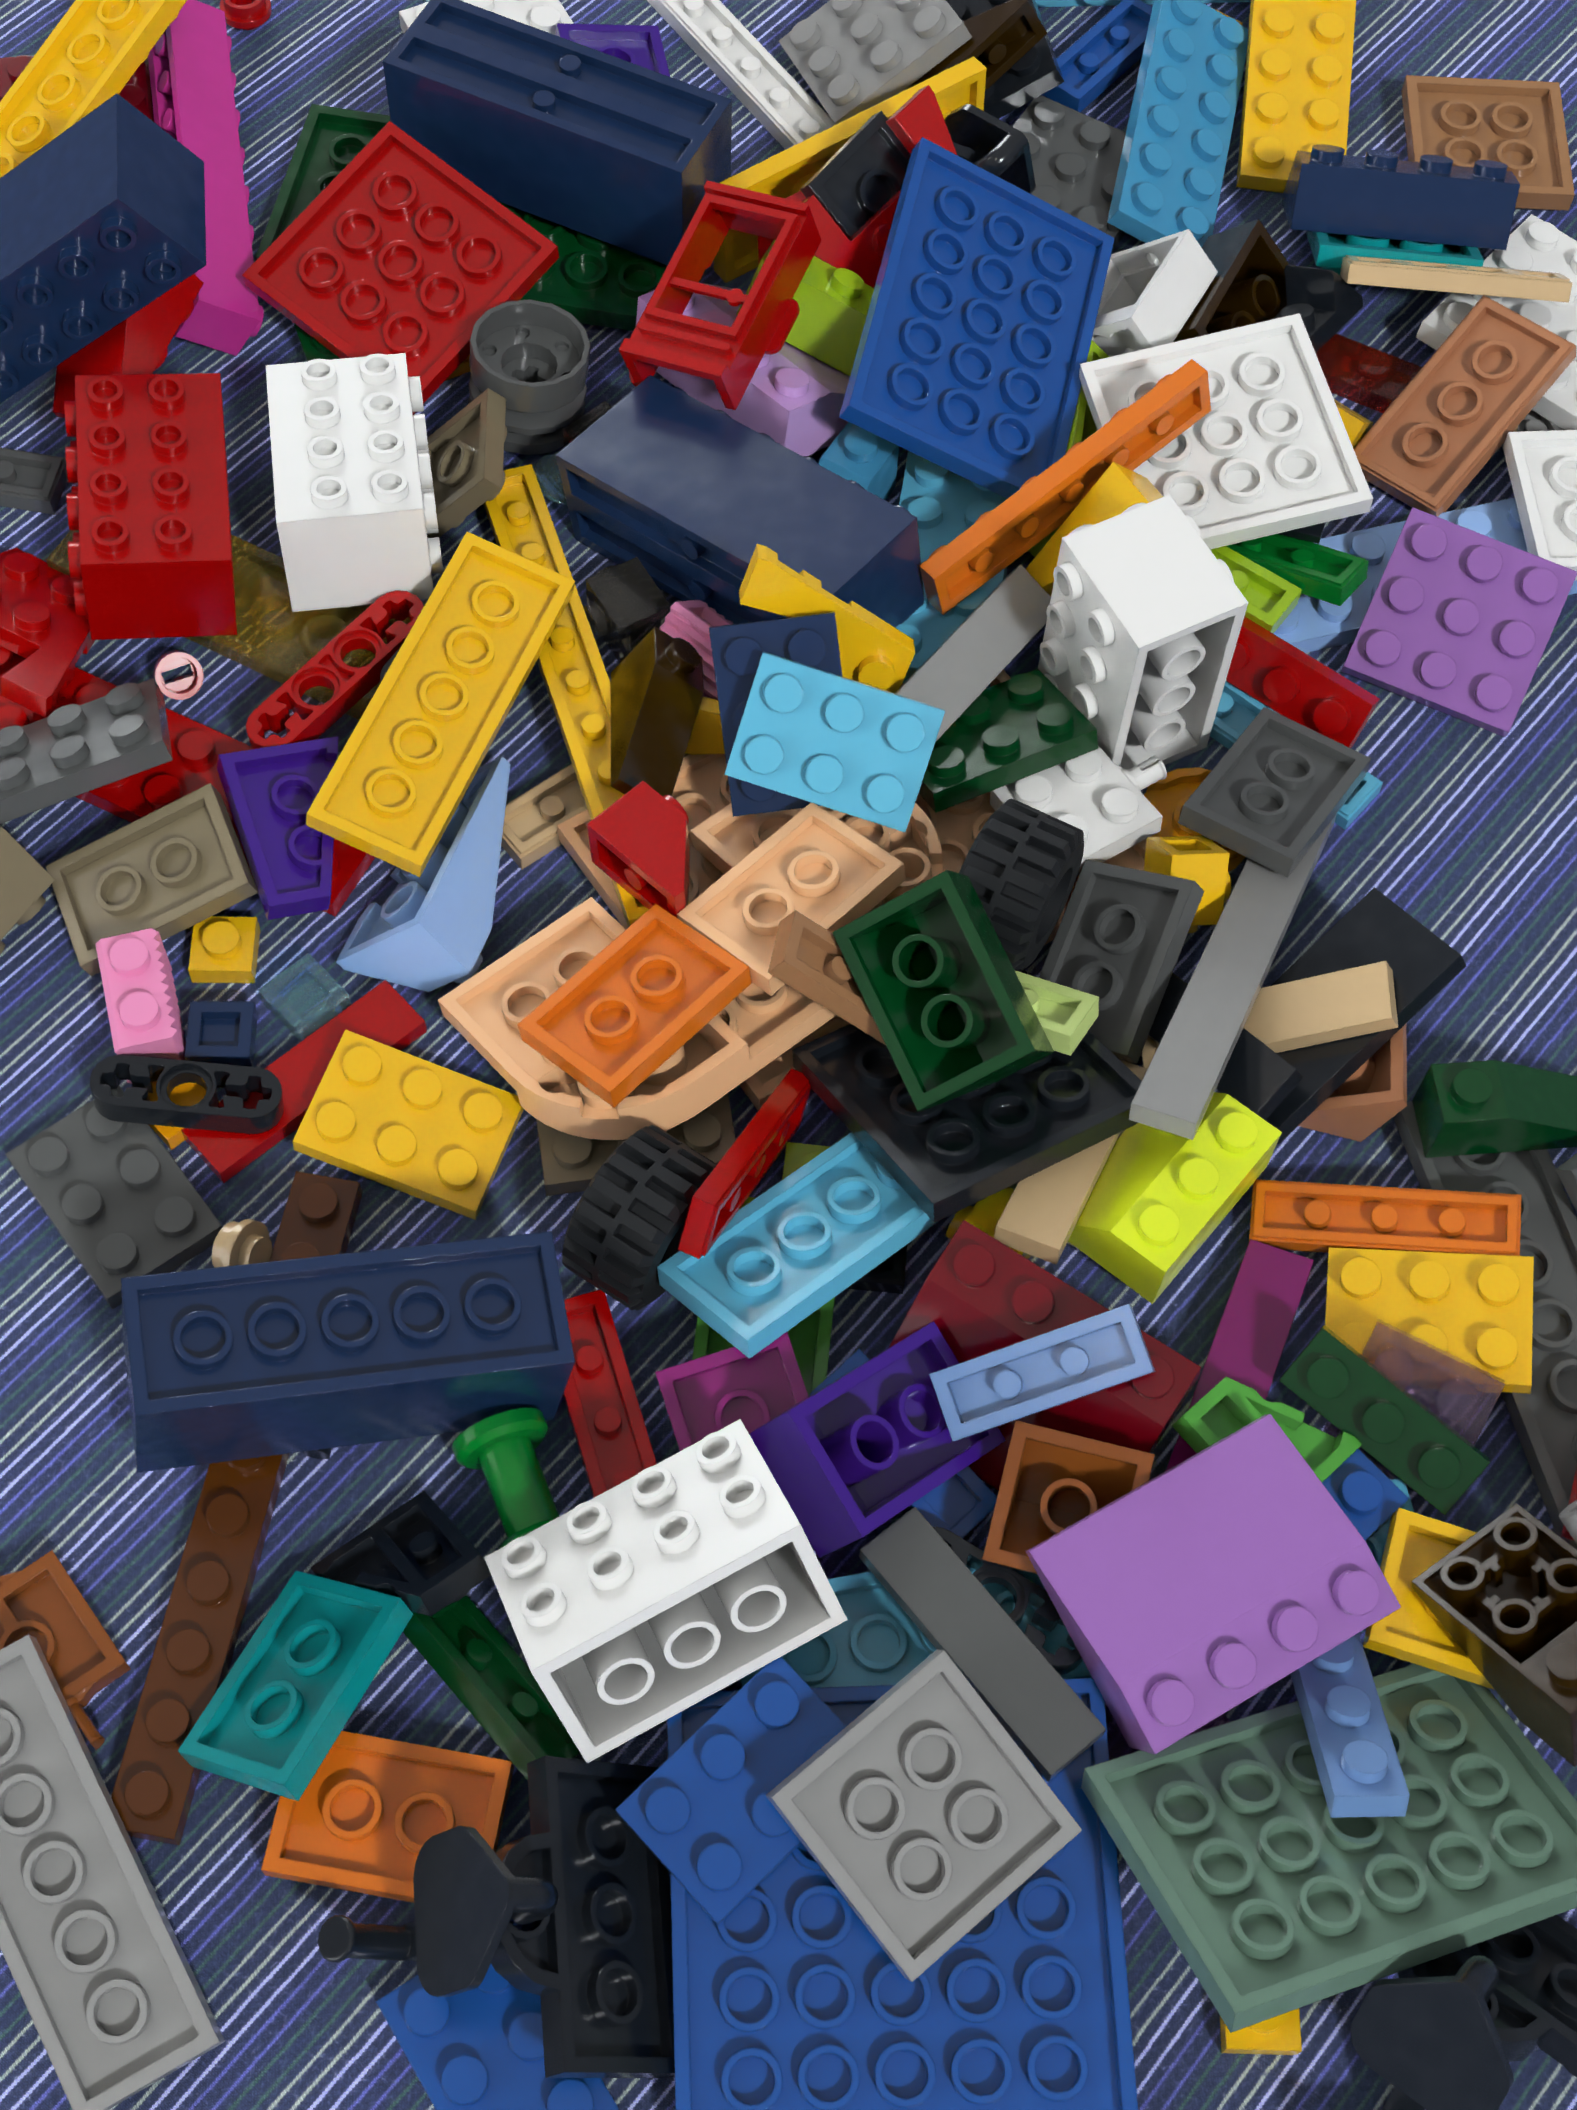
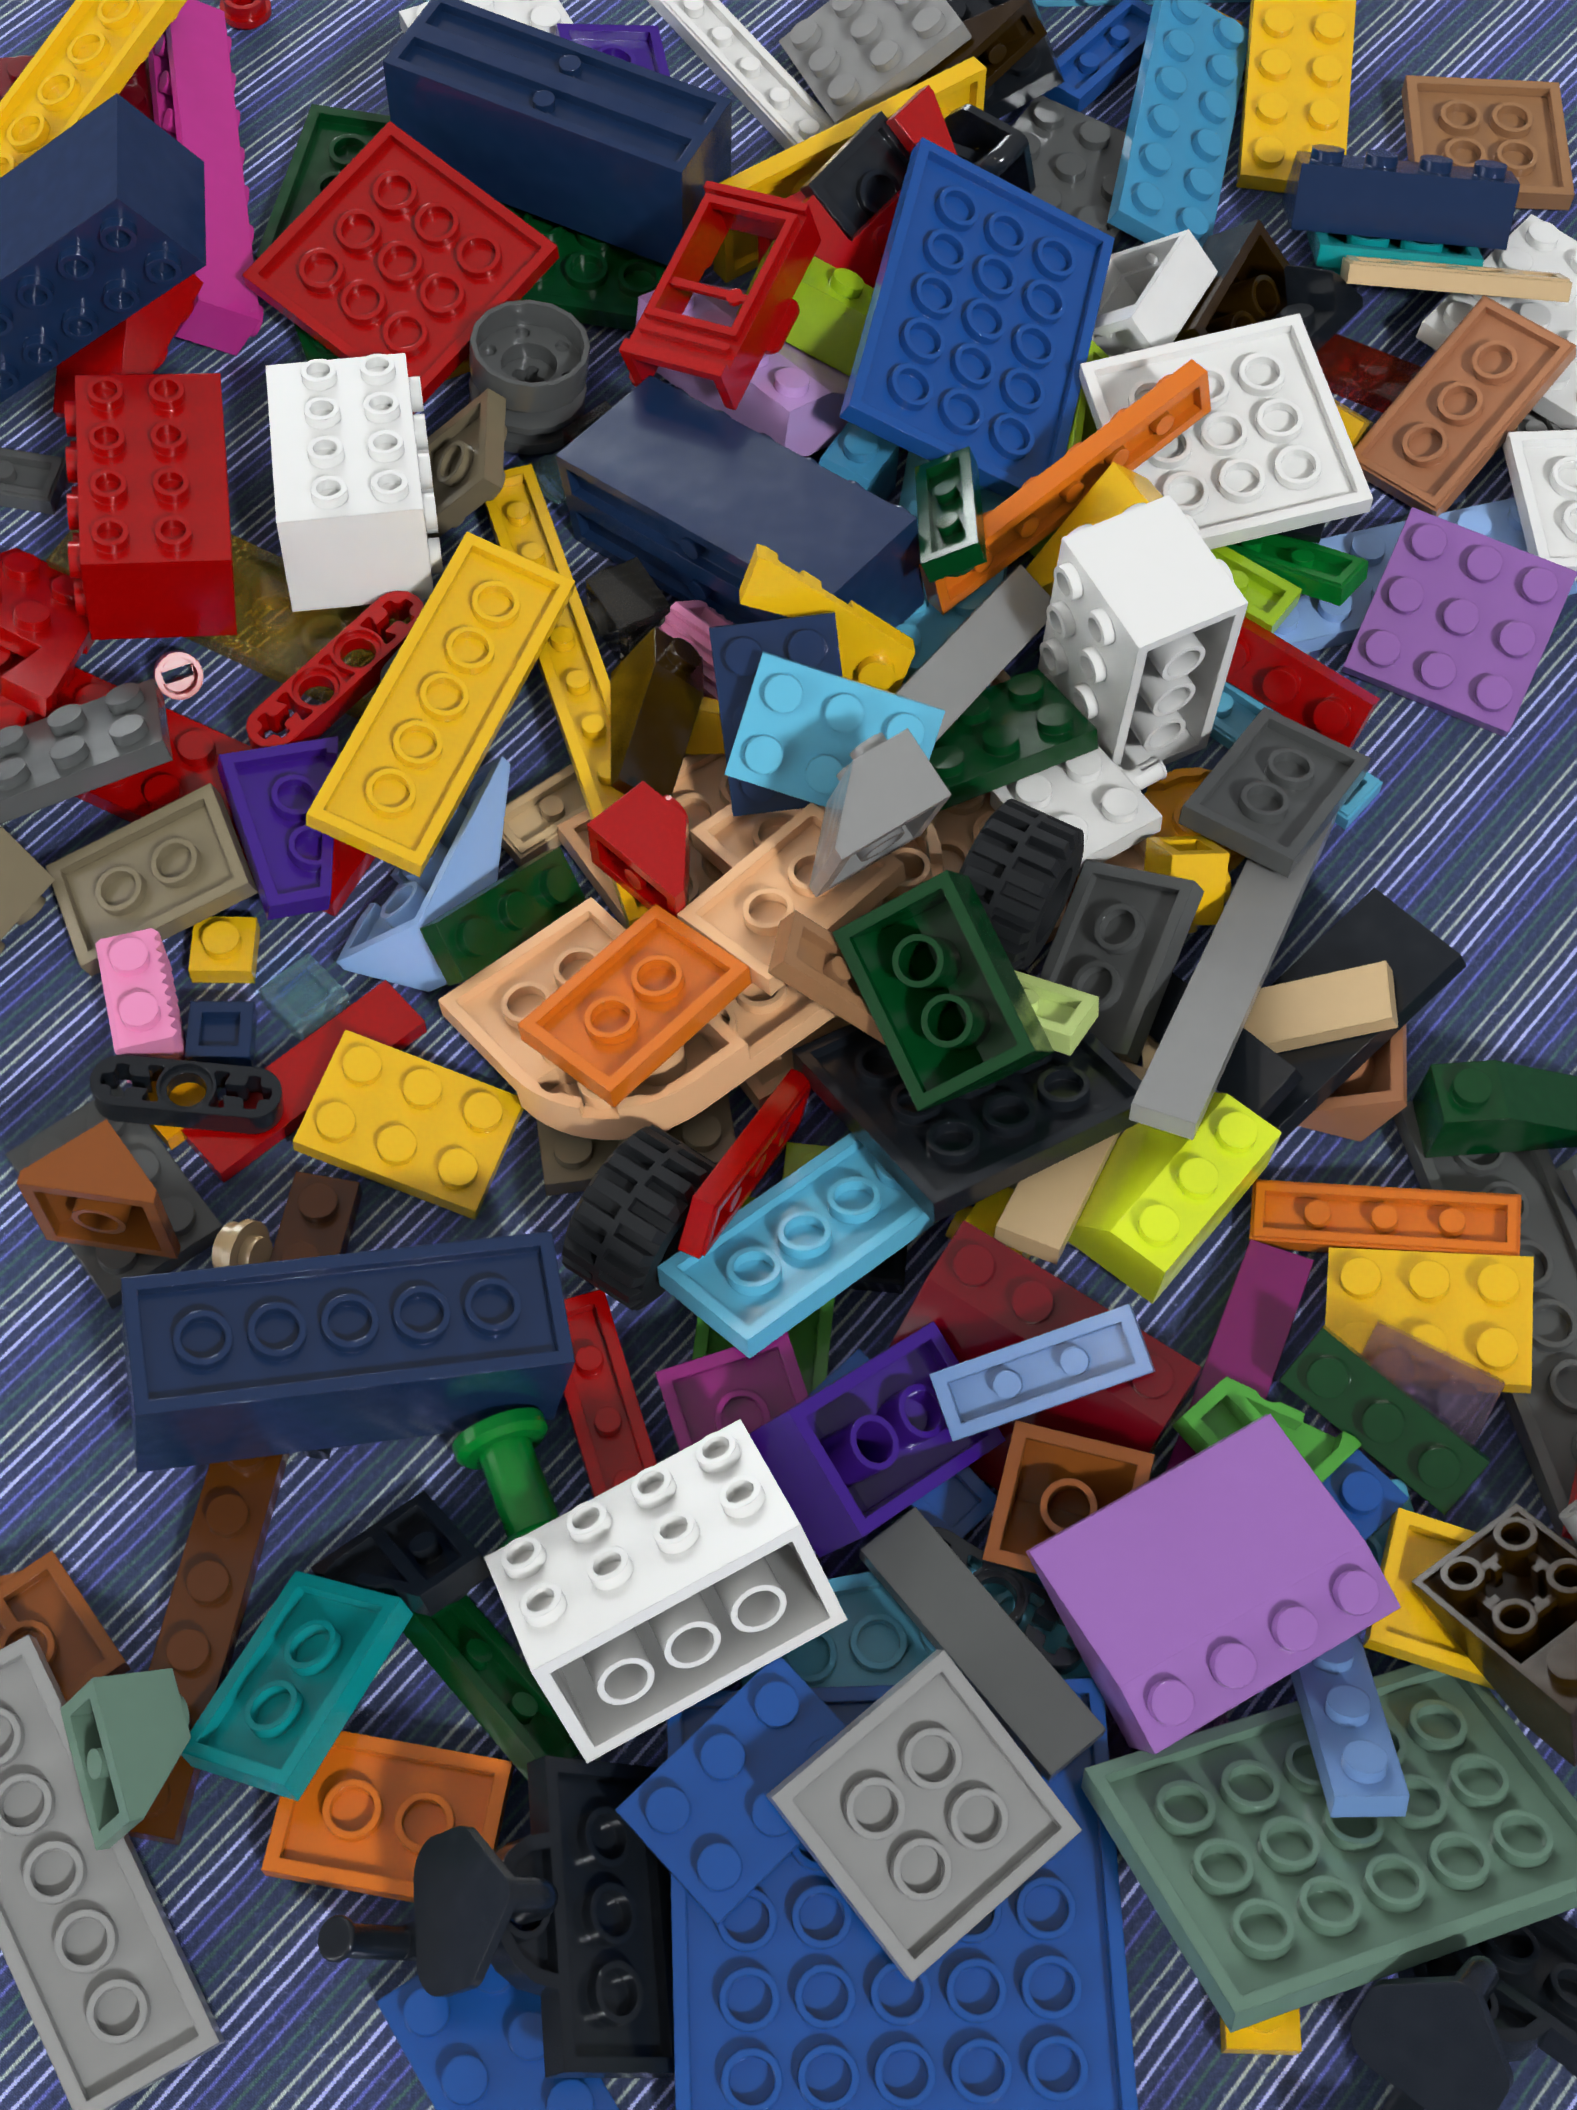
(98, 1197): none -> dark orange slope
(124, 1746): none -> sand green slope
(502, 916): none -> dark green plate
(876, 808): none -> light grey slope
(950, 515): none -> dark green plate

